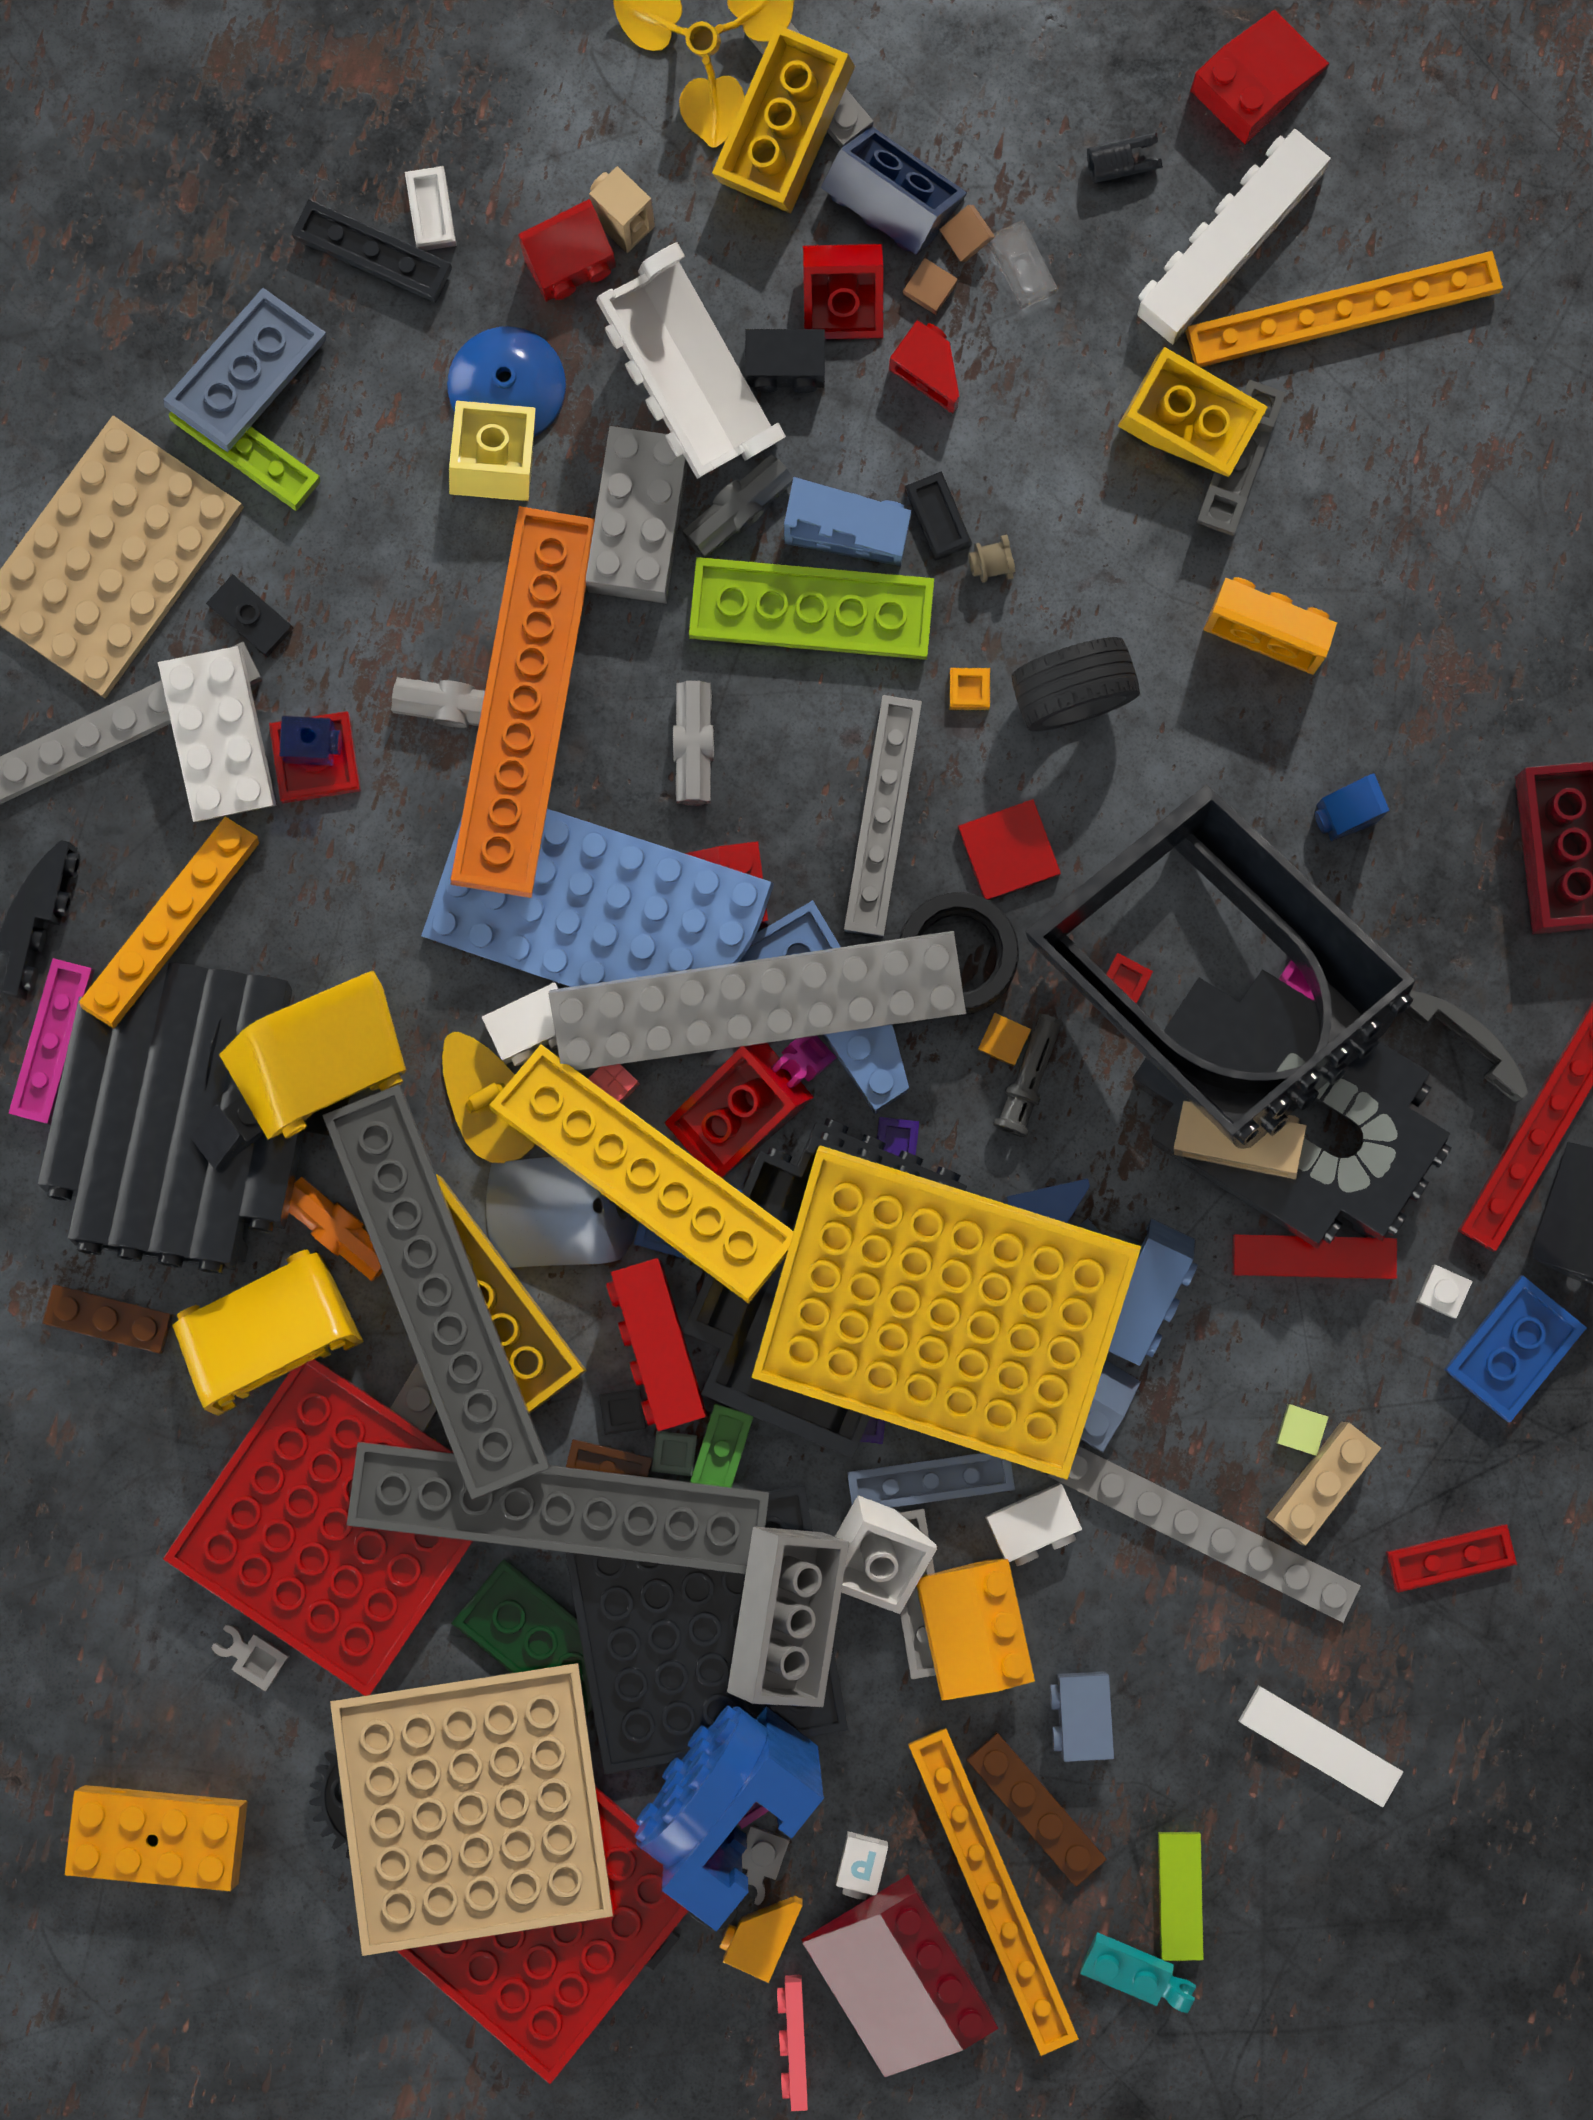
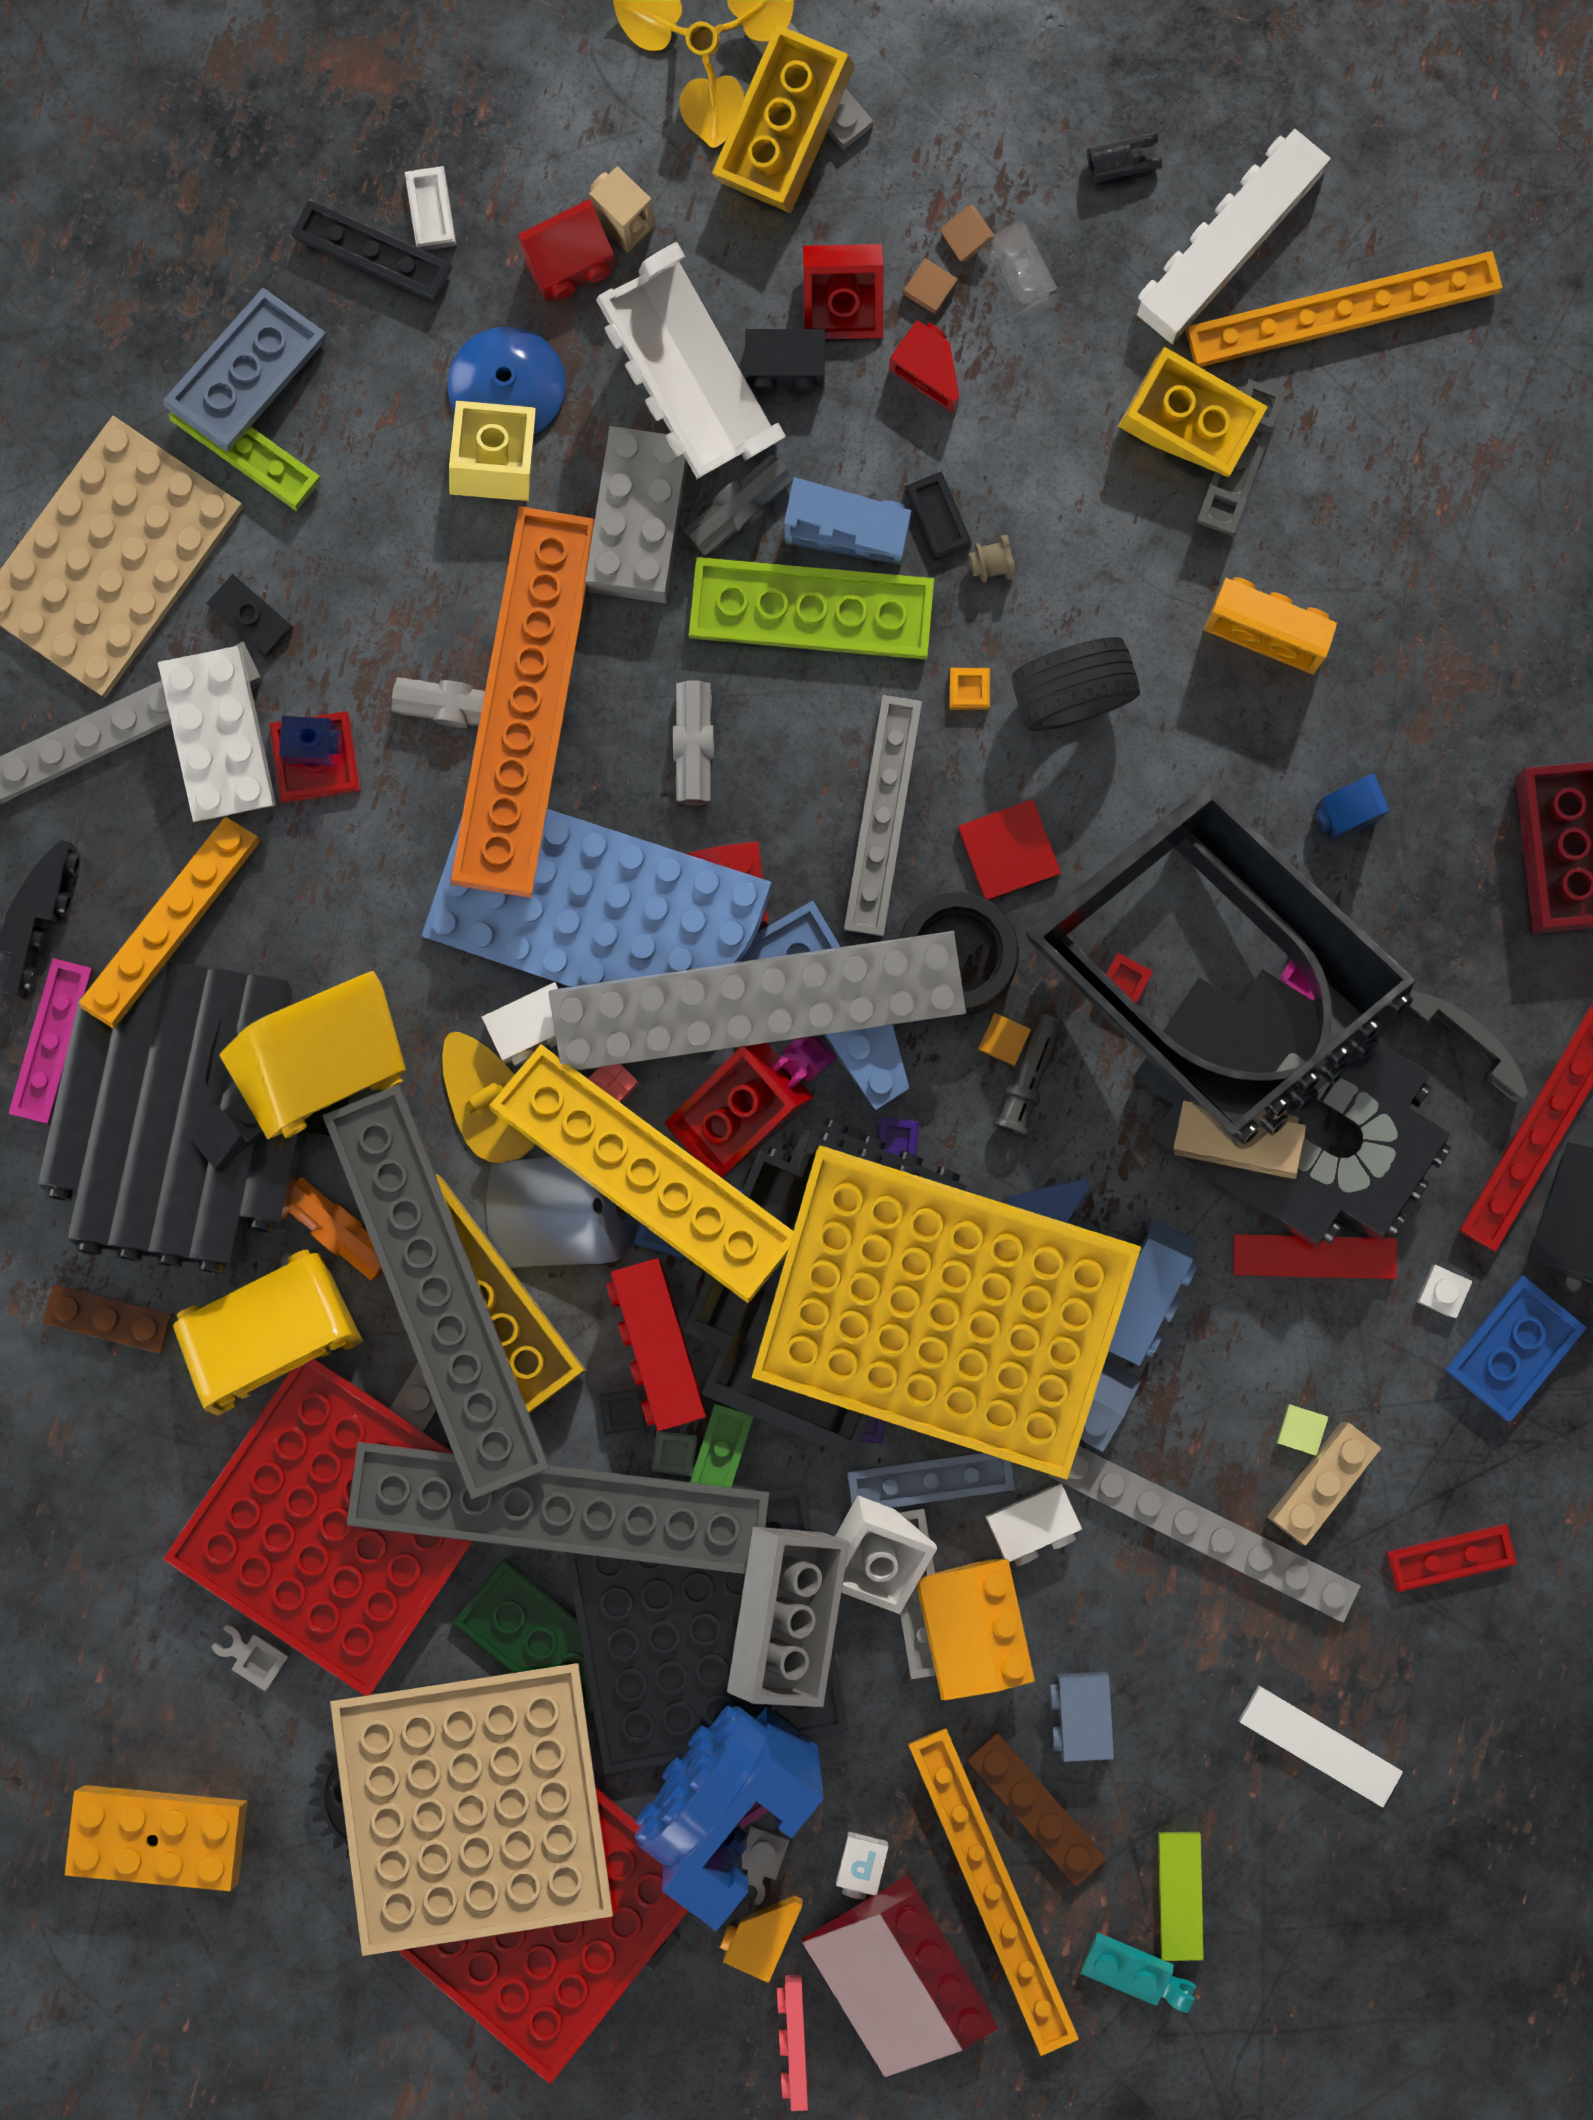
(606, 1459): reddish brown plate -> none
(892, 190): dark blue slope -> none
(1257, 75): red slope -> none

